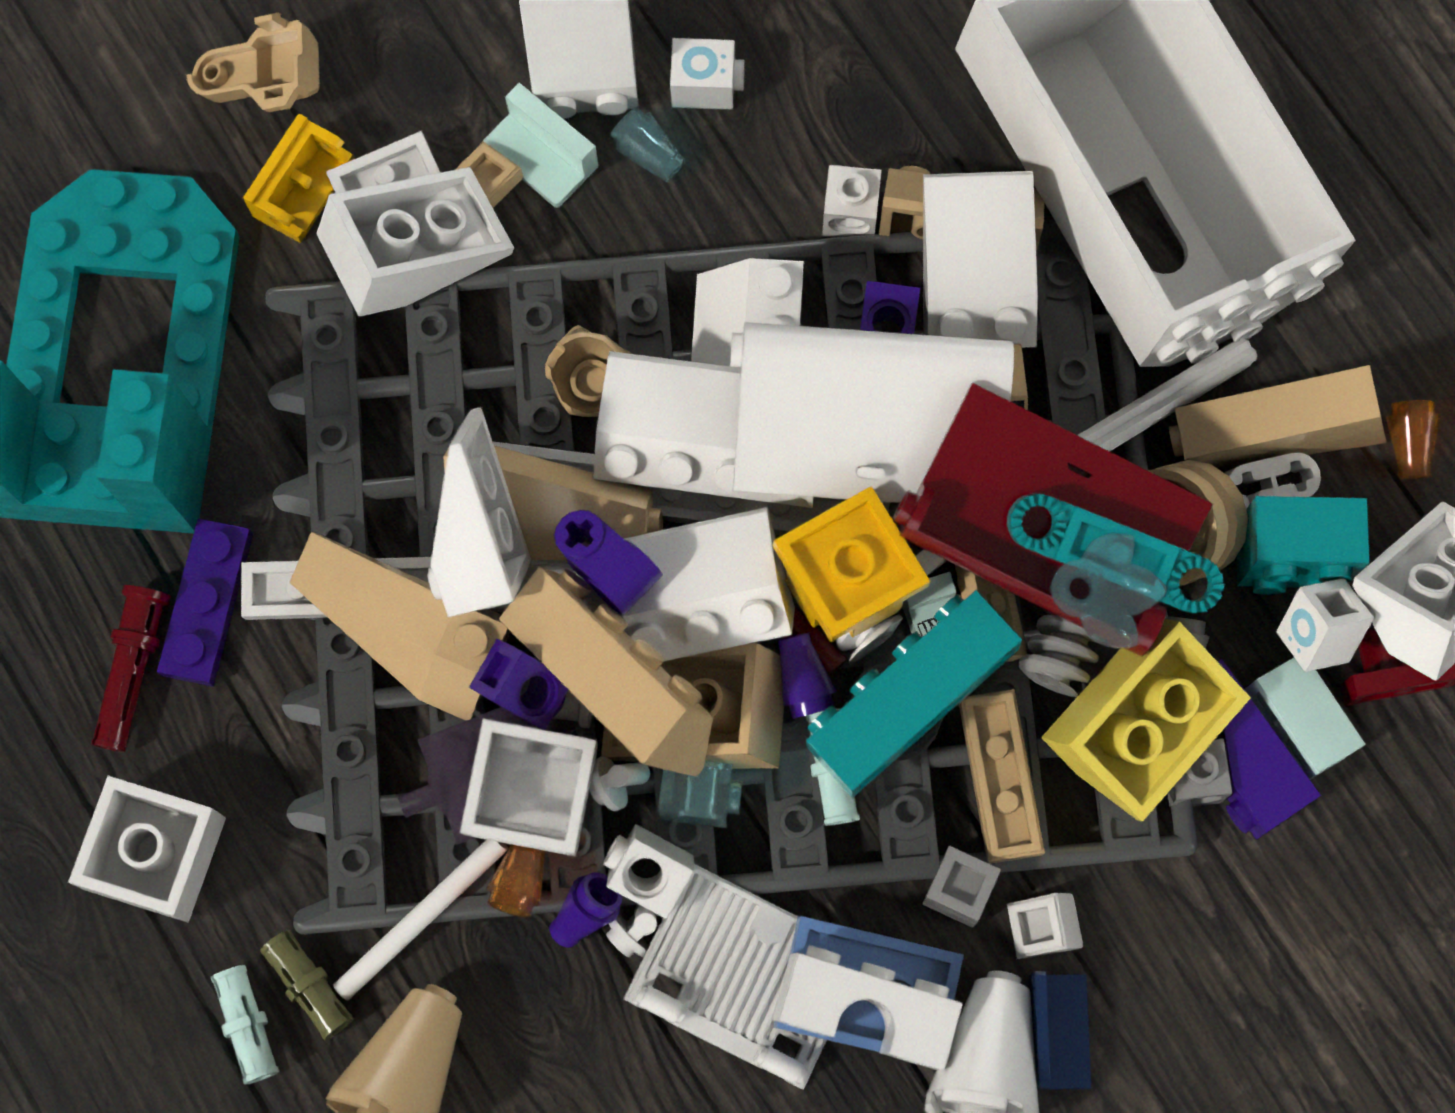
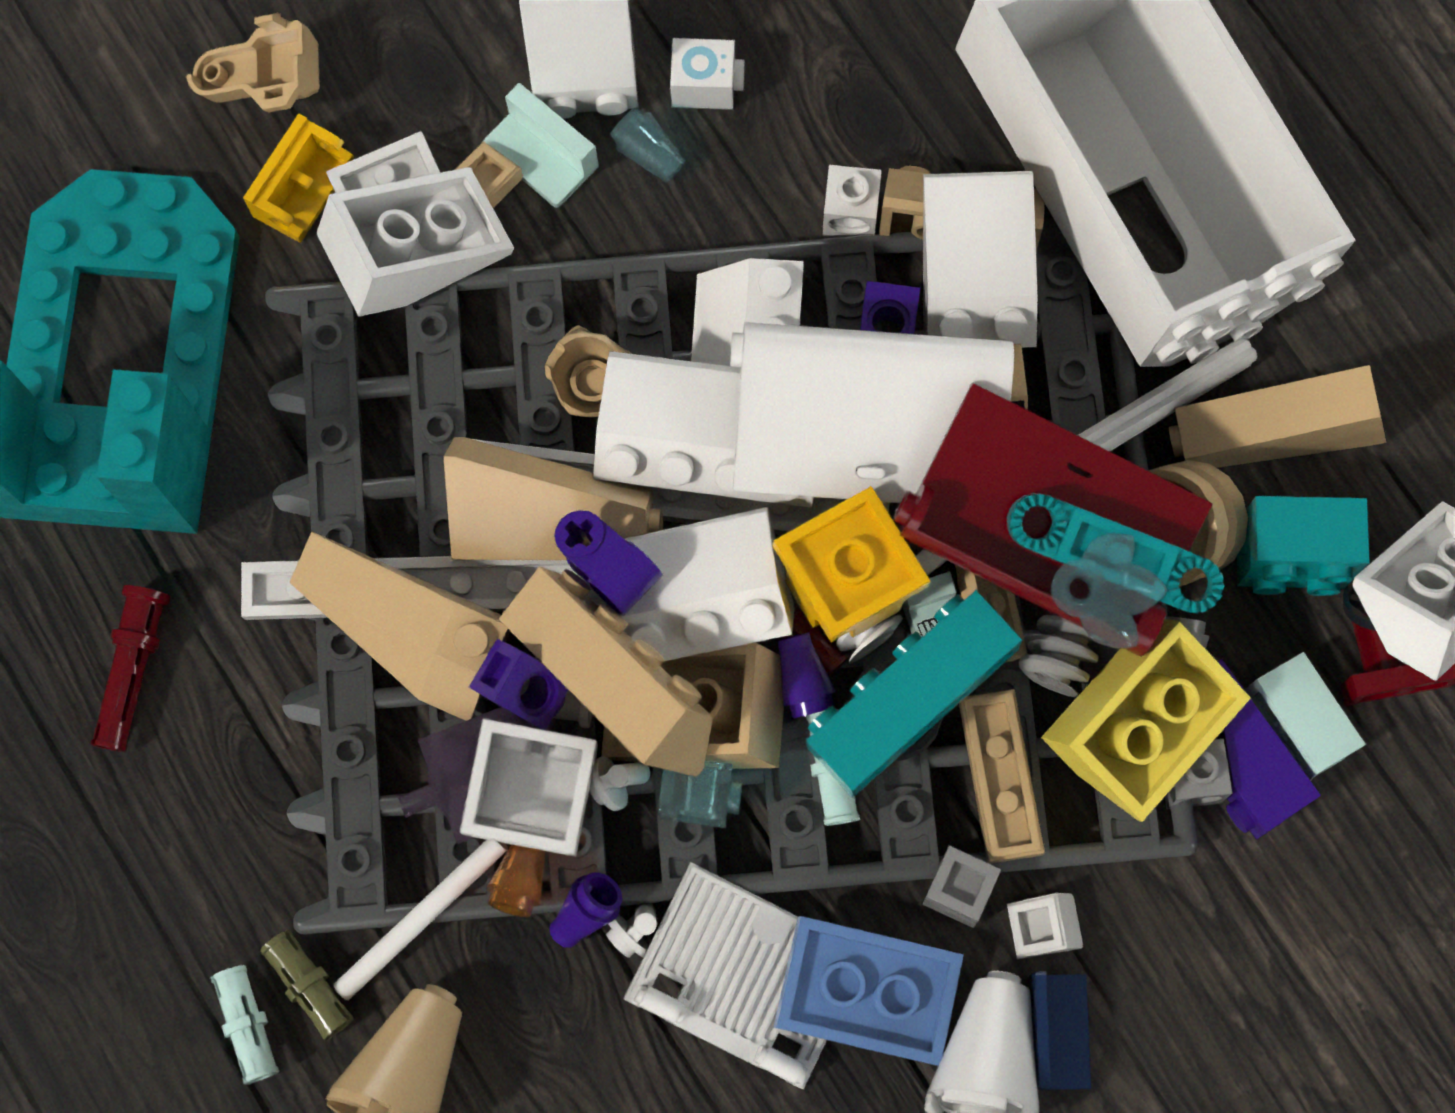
(147, 849): white brick -> none
(205, 602): dark purple plate -> none
(478, 538): white slope -> none
(653, 893): white brick -> none
(916, 1019): white arch -> none
(1270, 468): white beam -> none
(1324, 624): white brick -> none
(1413, 435): clear orange cone -> none

